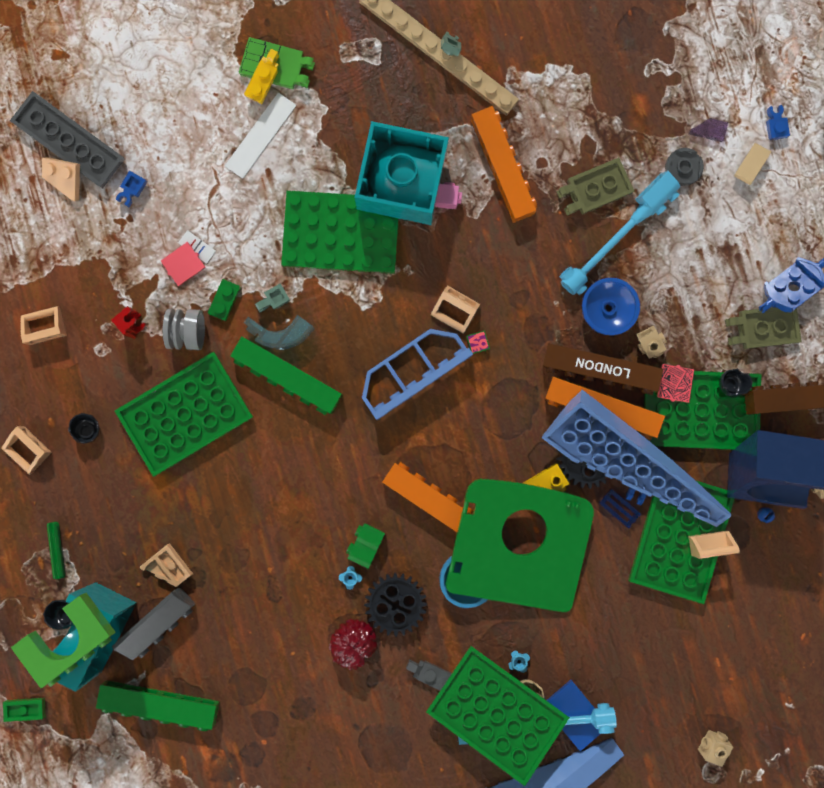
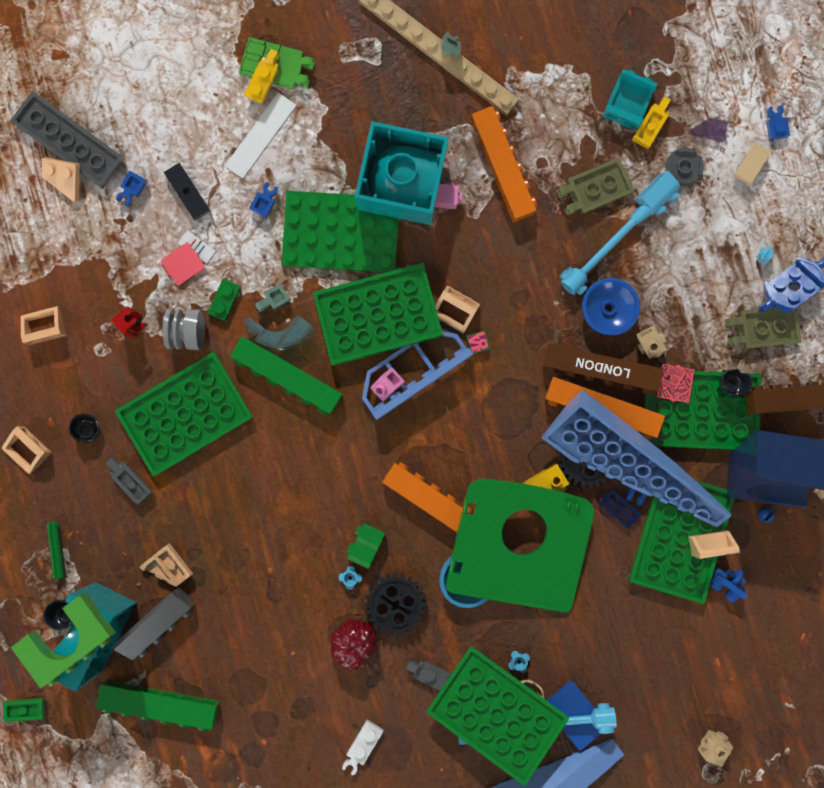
(129, 481): none -> dark grey hinge
(181, 183): none -> black tile
(263, 203): none -> blue plate
(363, 745): none -> white plate
(377, 314): none -> green plate
(387, 384): none -> bright pink brick
(629, 99): none -> teal panel
(652, 123): none -> yellow hinge
(732, 582): none -> blue hips
(765, 255): none -> medium azure plate

